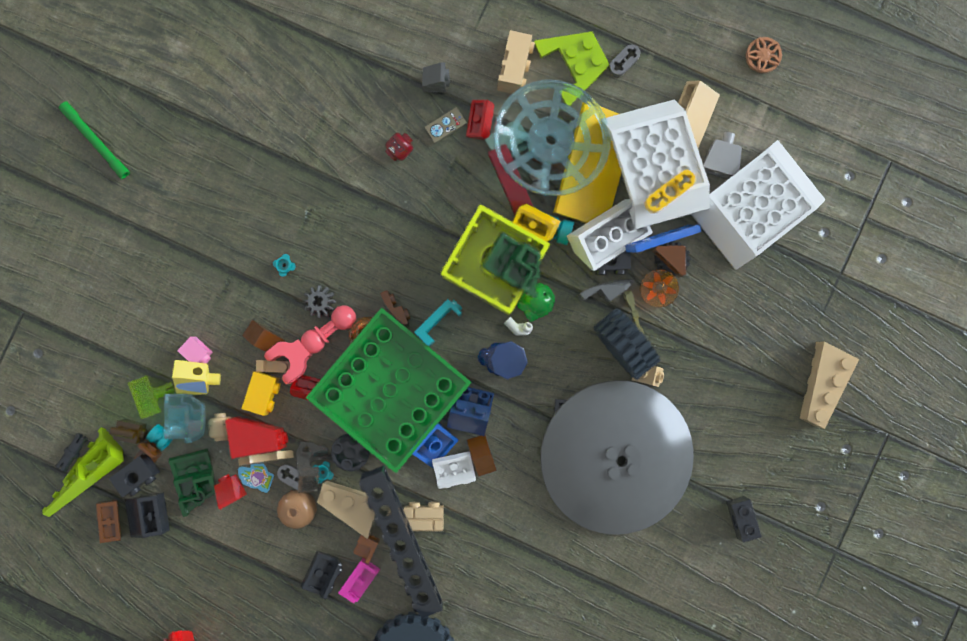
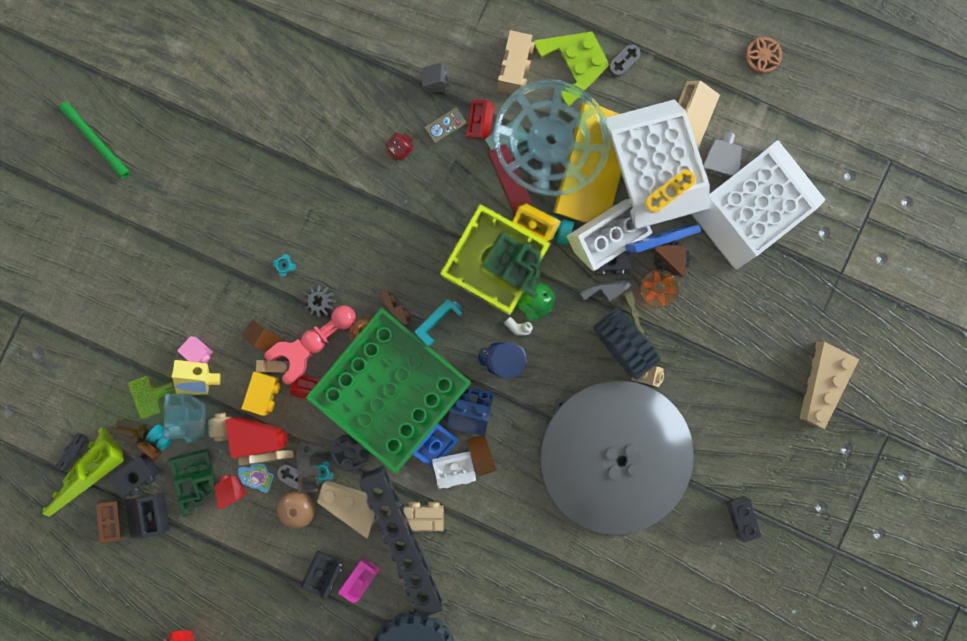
(366, 547): dark orange panel -> none

